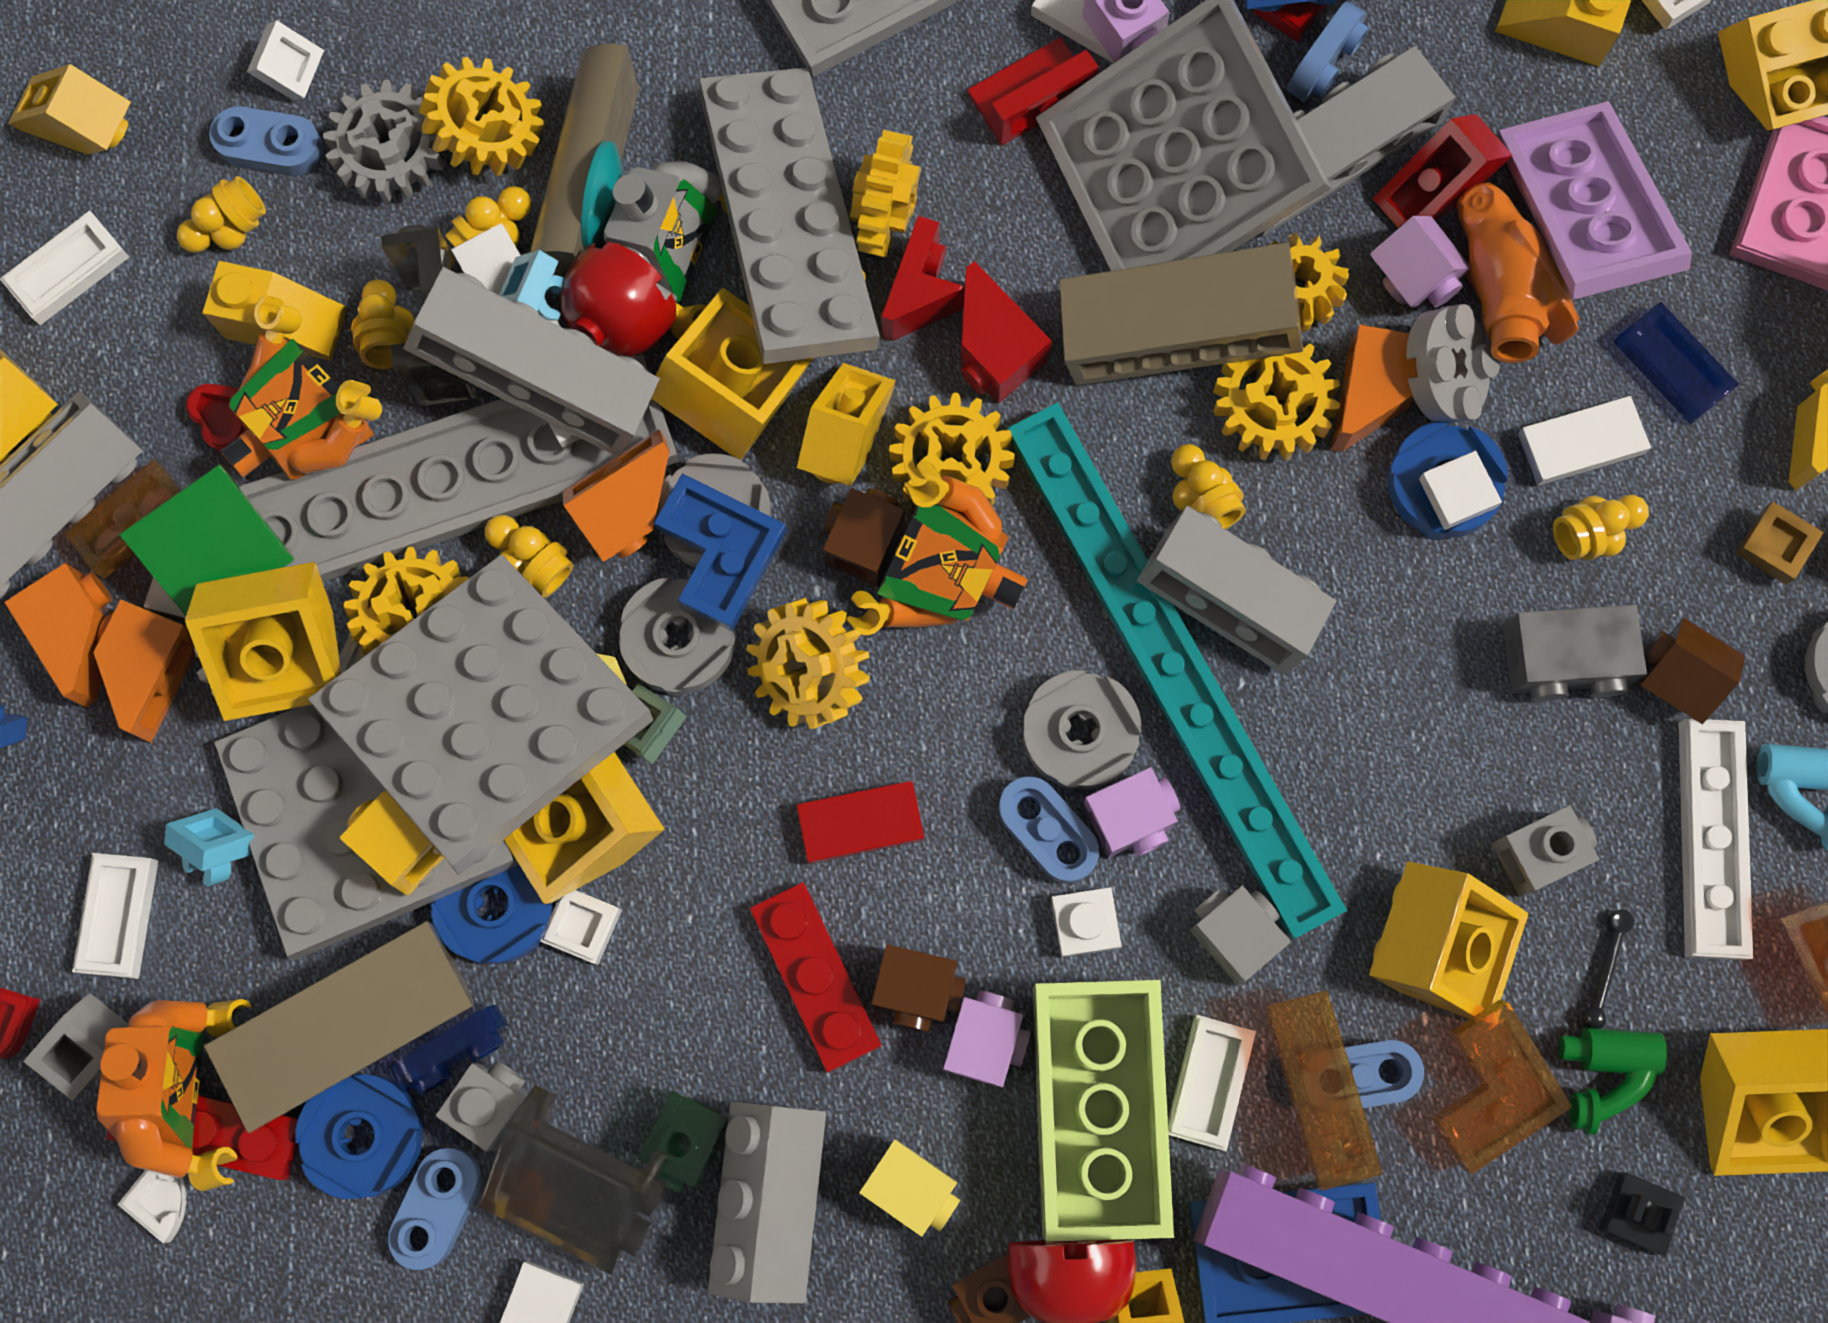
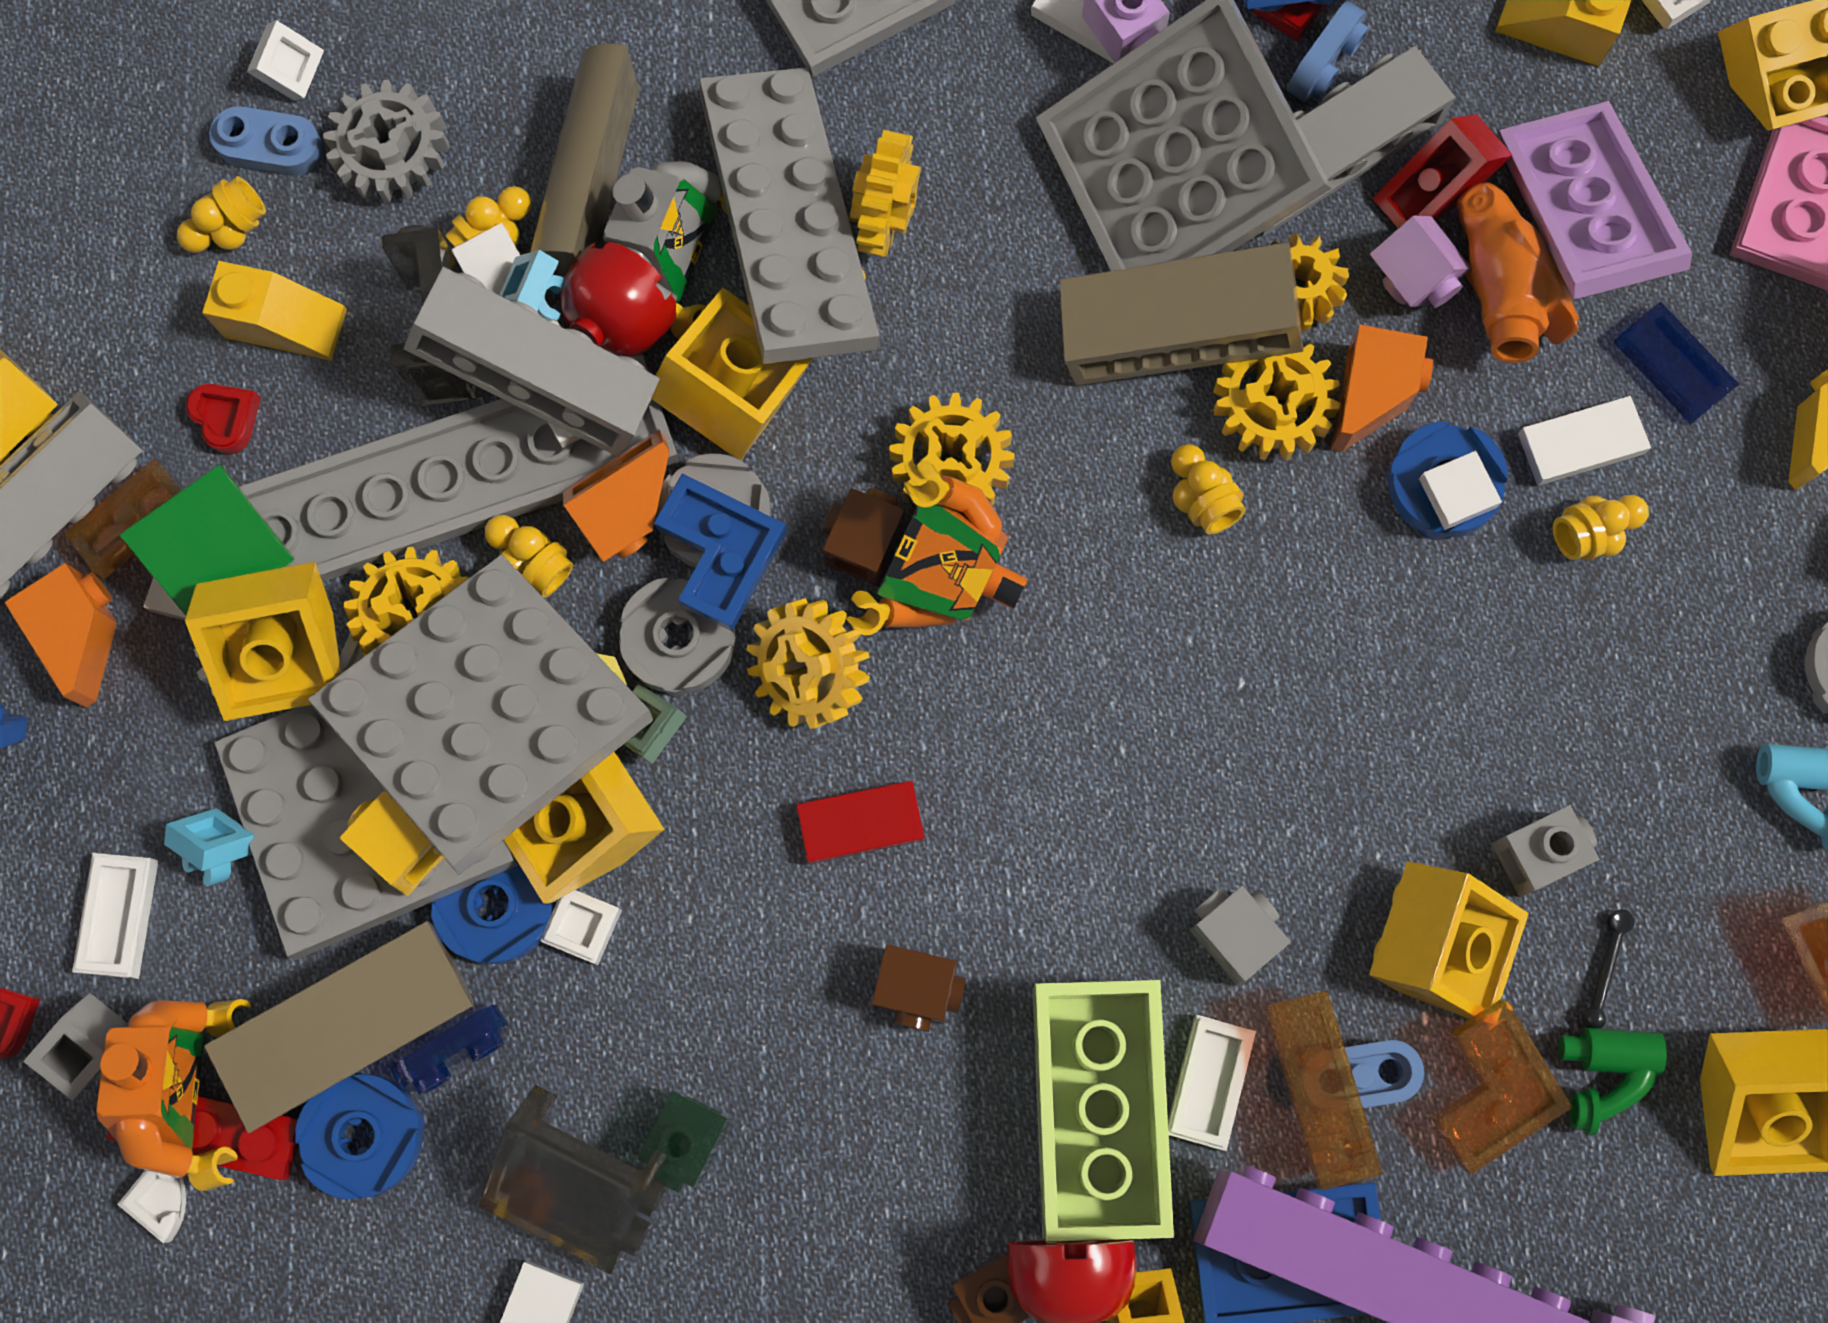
(64, 268): white tile -> none
(71, 111): yellow slope -> none
(142, 666): orange slope -> none
(293, 405): torso -> none
(379, 324): yellow piece -> none
(435, 1210): medium blue plate -> none
(462, 96): yellow gear -> none
(484, 1103): light grey brick -> none
(598, 194): teal dish -> none
(767, 1204): light grey brick -> none
(815, 977): red plate -> none
(844, 424): yellow slope -> none
(911, 1189): light yellow brick -> none
(917, 293): red slope -> none
(987, 1040): lavender brick -> none
(997, 338): red slope -> none
(1029, 88): red panel -> none
(1050, 829): medium blue plate -> none
(1086, 922): white plate -> none
(1089, 697): light grey plate -> none
(1133, 813): lavender brick -> none
(1176, 674): teal plate -> none
(1237, 590): light grey brick -> none
(1451, 364): light grey plate -> none
(1574, 651): flat silver brick -> none
(1642, 1213): black tile -> none
(1691, 669): reddish brown brick -> none
(1715, 840): white tile -> none
(1779, 543): pearl gold plate -> none

